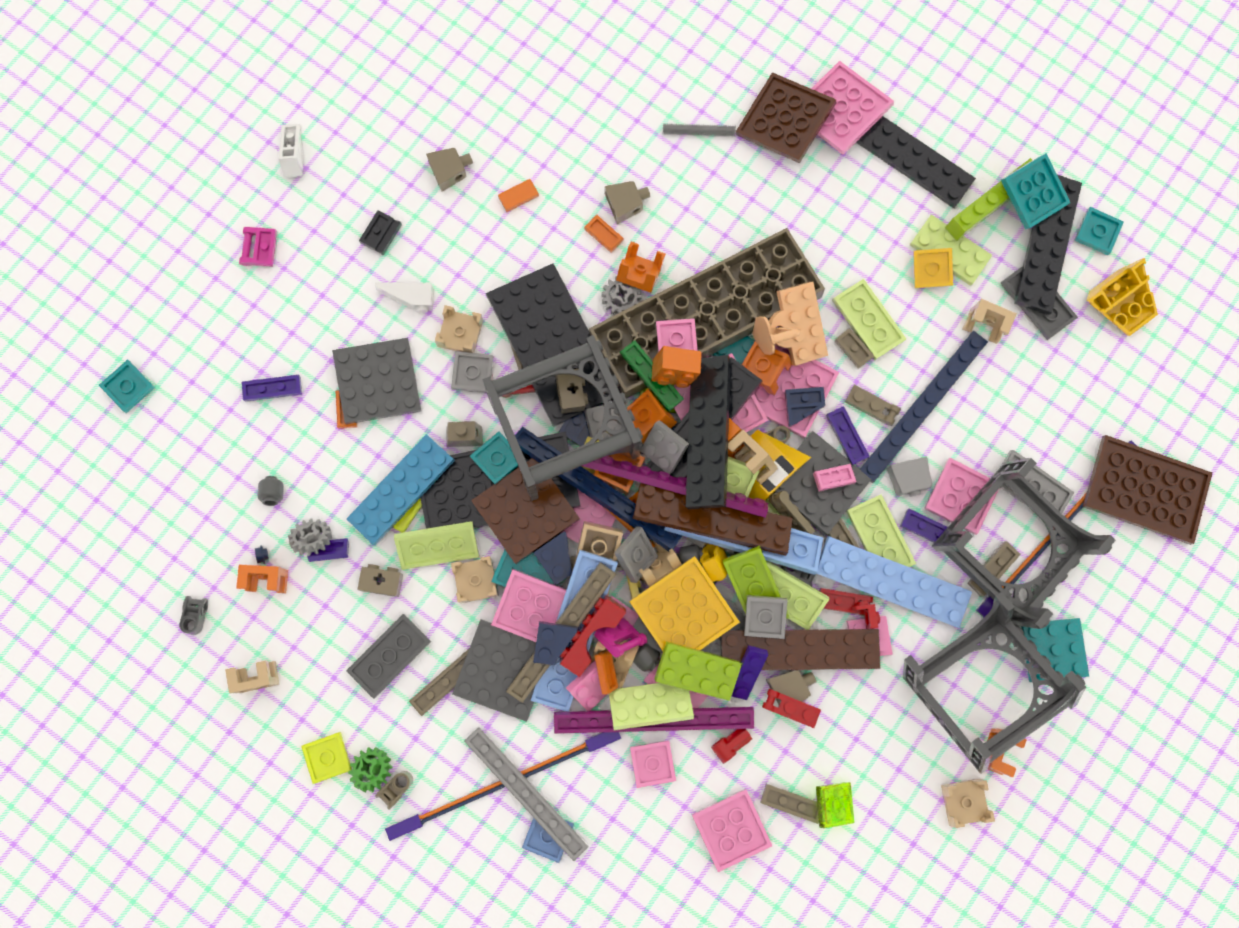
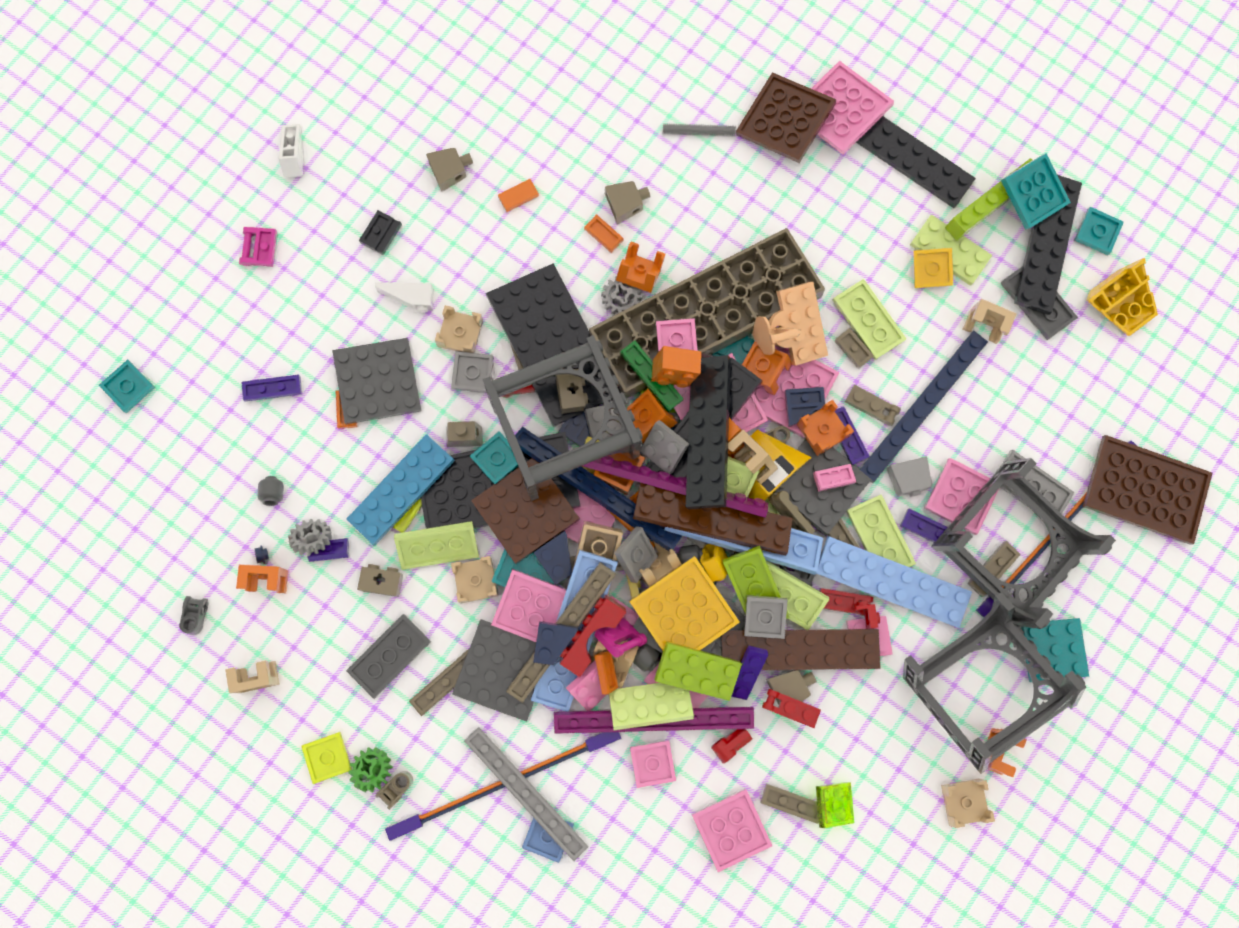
(824, 428): none -> orange panel

